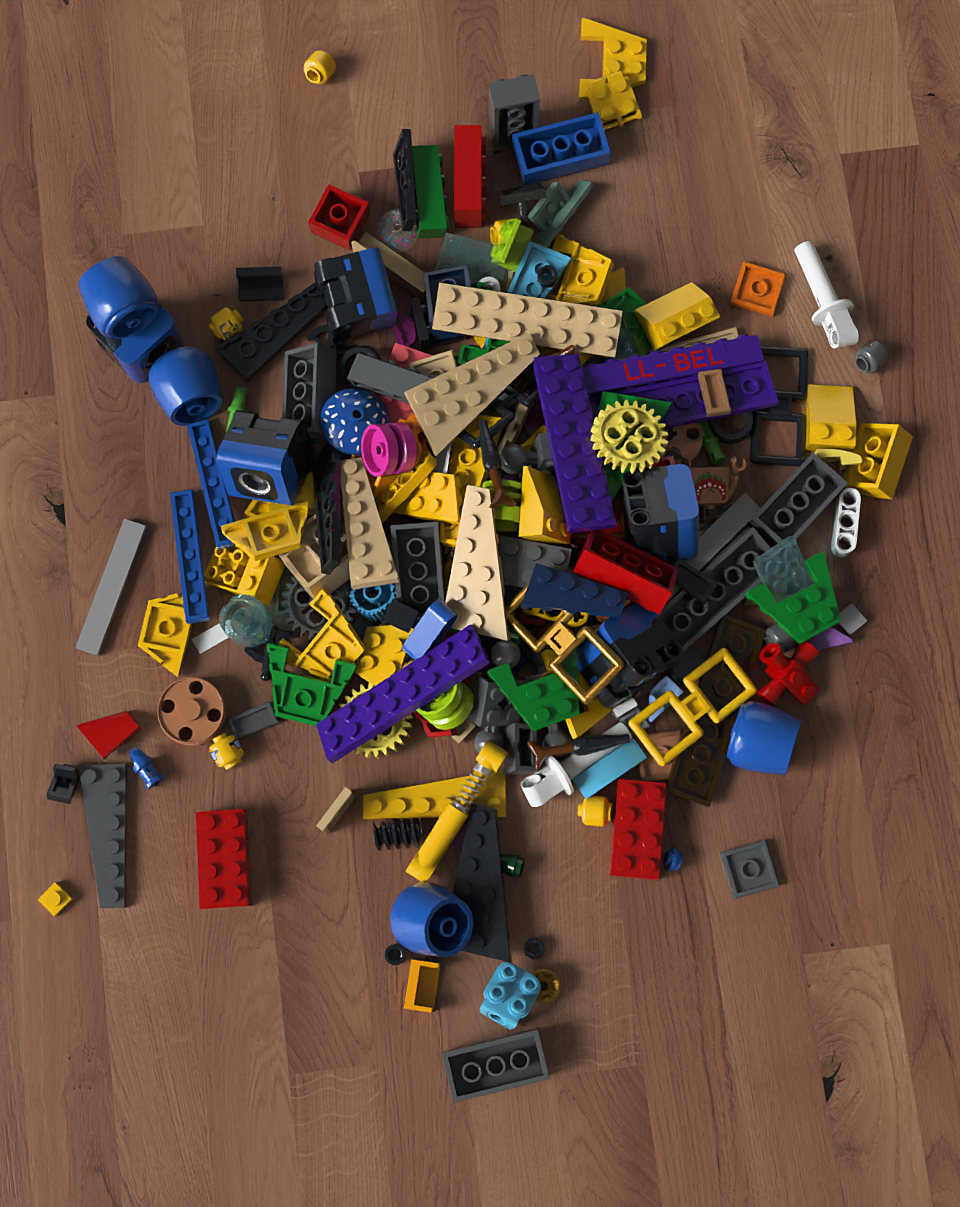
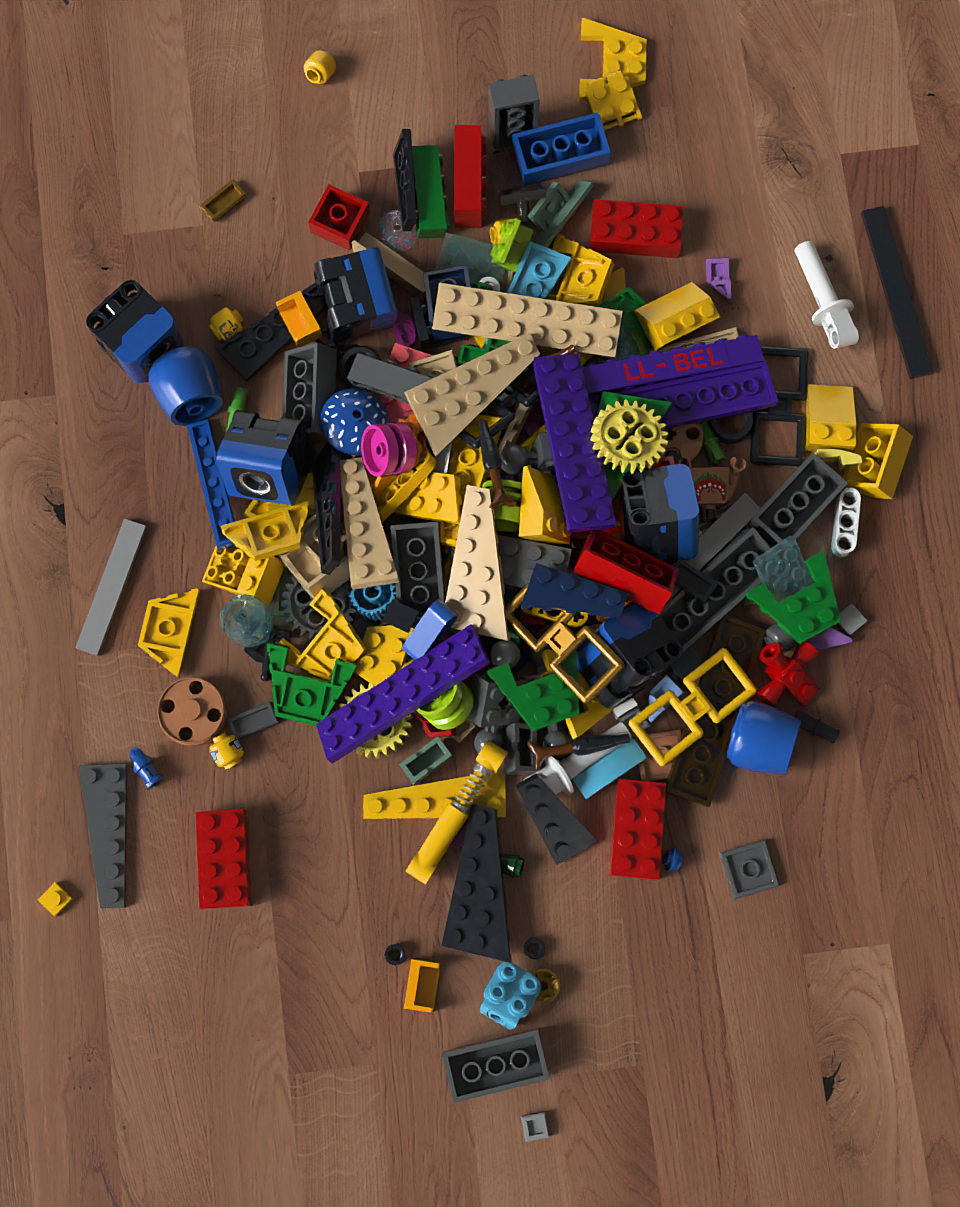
(63, 783): black bracket -> none
(110, 732): red slope -> none
(118, 297): blue piece -> none
(189, 556): blue tile -> none
(209, 638): white sticker -> none
(223, 200): none -> pearl gold tile
(260, 283): black panel -> none
(299, 319): none -> light orange panel
(336, 810): tan tile -> none
(398, 834): black piece -> none
(426, 761): none -> sand green brick
(431, 920): blue piece -> none
(535, 1126): none -> light grey tile
(547, 269): black axle -> none
(555, 822): none -> black wing
(596, 811): yellow head -> none
(636, 228): none -> red brick
(714, 392): medium nougat tile -> none
(718, 276): none -> medium lavender slope
(757, 289): orange tile -> none
(817, 727): none -> black axle
(871, 357): dark grey head -> none
(897, 292): none -> black tile

